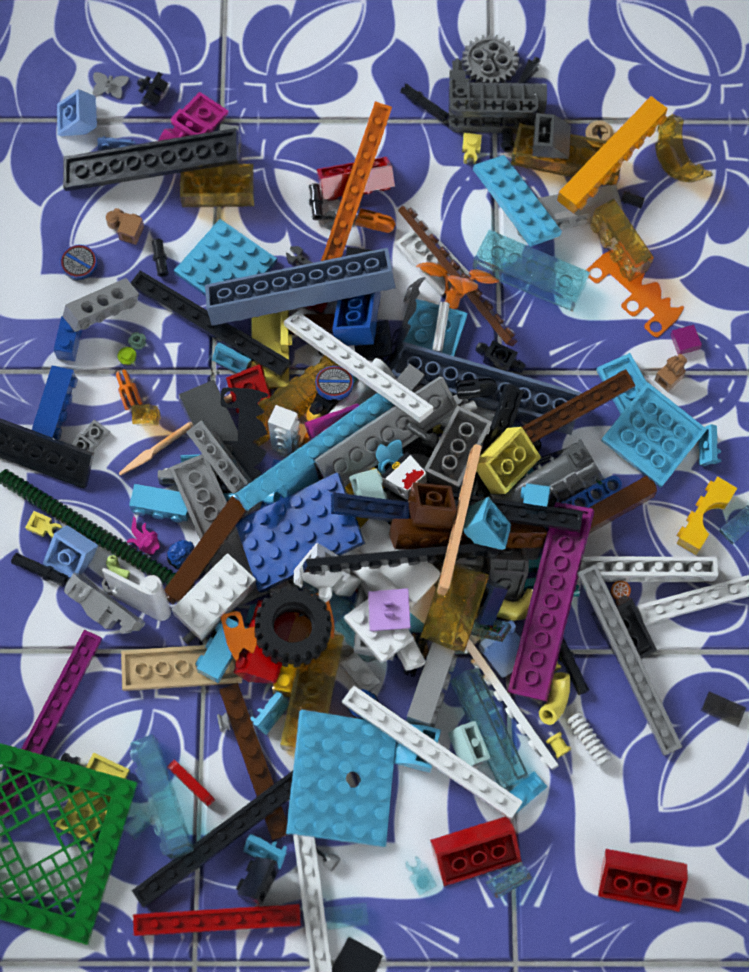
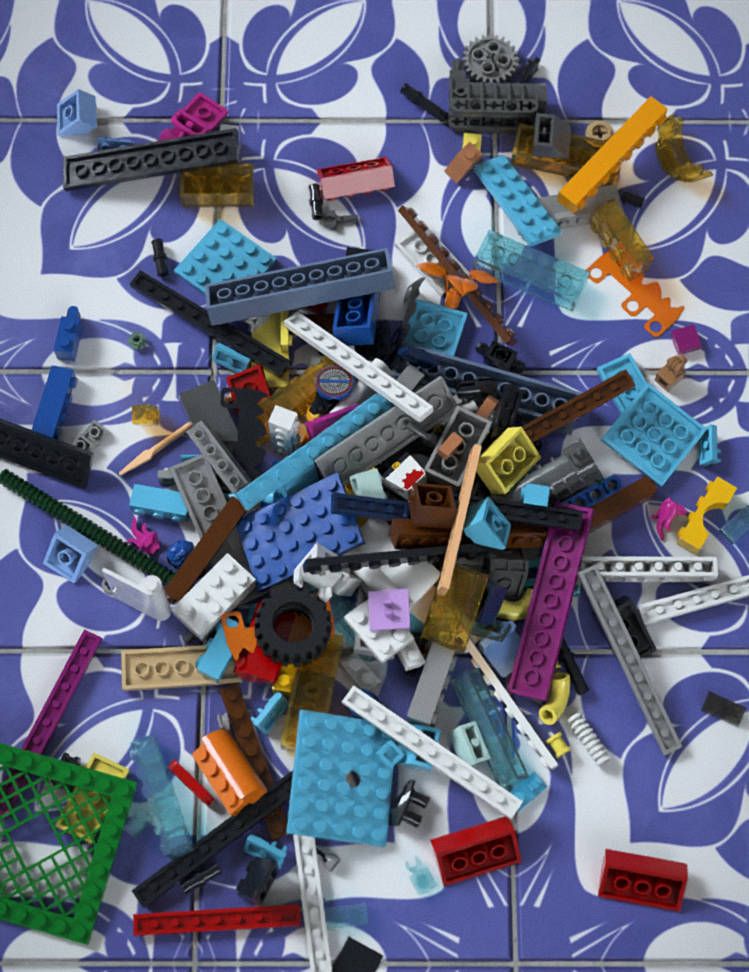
(41, 525): light yellow plate -> none
(46, 572): black pin -> none
(78, 262): tile -> none
(100, 305): light grey brick -> none
(101, 606): light grey piece -> none
(109, 85): light grey piece -> none
(113, 565): yellowish green arm -> none
(126, 355): lime plate -> none
(127, 389): orange arm -> none
(129, 225): medium nougat brick -> none
(158, 84): black hips -> none
(201, 878): none -> black pin
(228, 771): none -> orange brick
(255, 322): none -> light grey piece
(297, 259): dark grey bar -> none
(357, 181): orange plate -> none
(375, 221): orange arm -> none
(388, 454): medium azure plate -> none
(389, 754): none -> medium azure plate
(399, 810): none -> black connector
(418, 357): none -> dark blue plate
(441, 326): white axle -> none
(450, 446): none -> nougat piece
(463, 162): none -> nougat slope
(487, 407): none -> nougat piece
(507, 140): black pin -> none
(508, 880): clear light blue plate -> none
(546, 458): black sticker -> none
(620, 589): orange tile -> none
(666, 514): none -> dark pink piece

